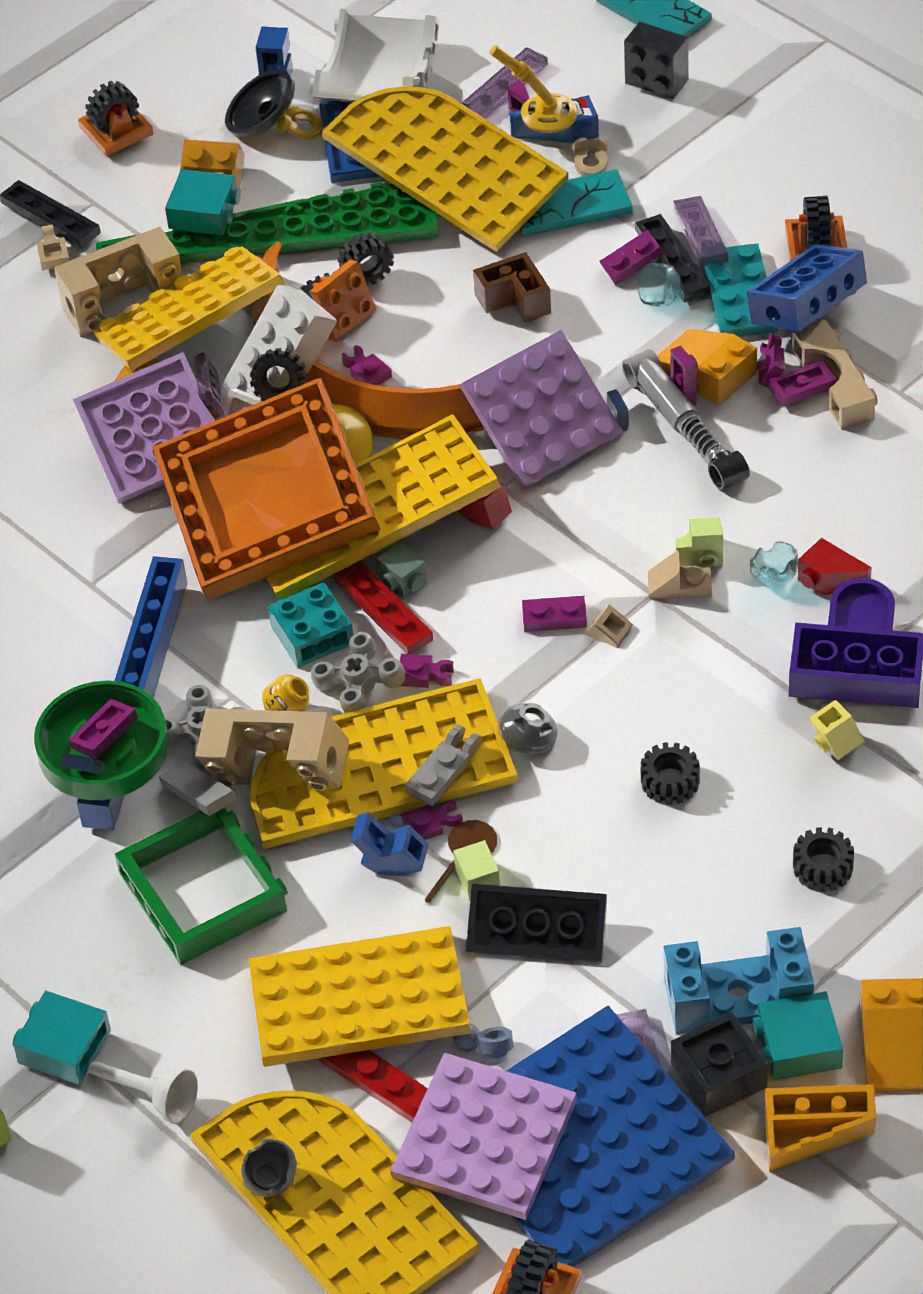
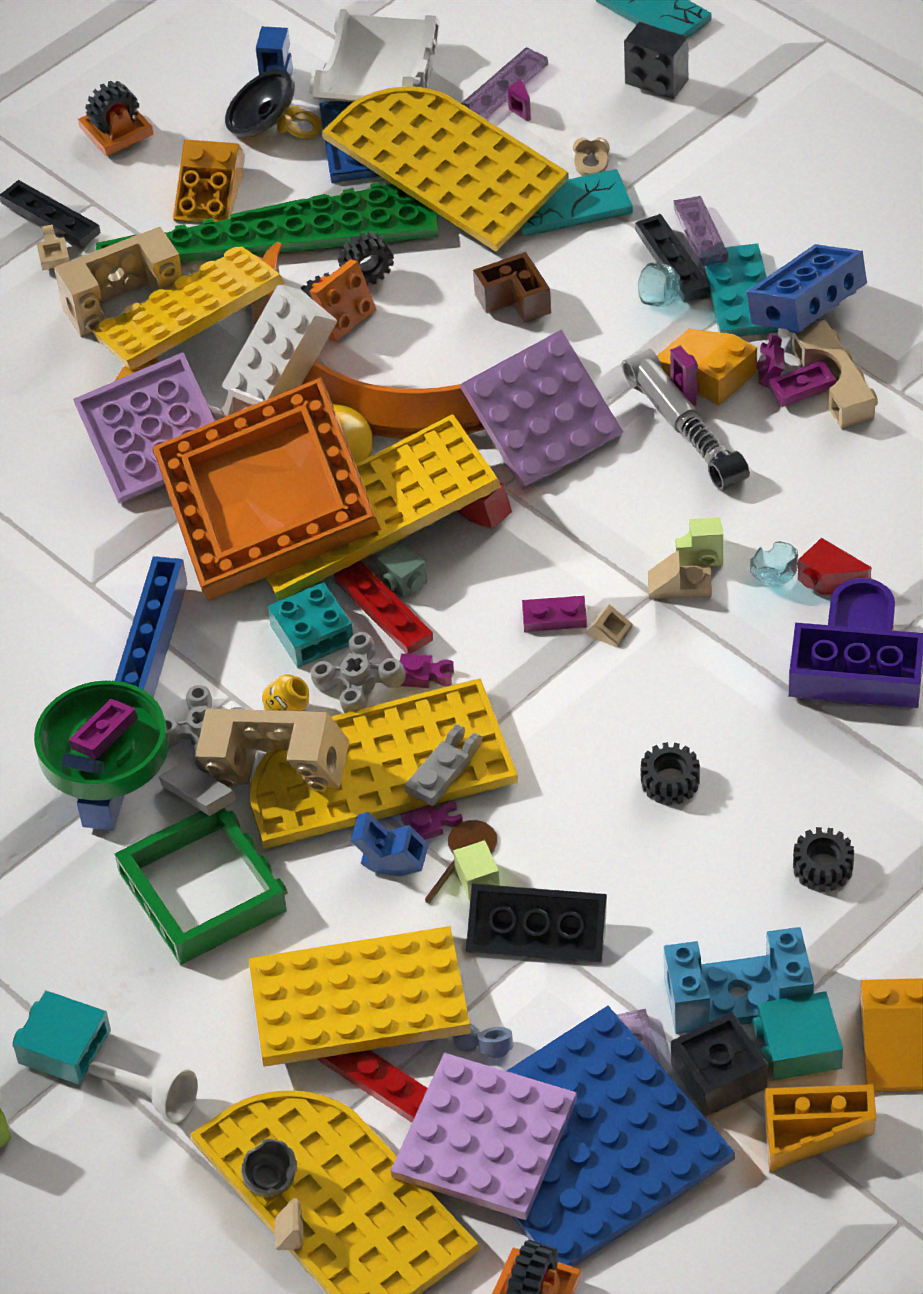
(202, 202): teal brick -> none
(209, 385): tile -> none
(276, 358): black tyre -> none
(289, 1227): none -> tan slope
(366, 369): magenta plate -> none
(525, 734): dark grey piece -> none
(547, 105): yellow dish -> none
(585, 124): blue slope -> none
(618, 408): dark blue tile -> none
(631, 257): magenta plate -> none
(814, 226): plate -> none
(840, 735): light yellow brick -> none

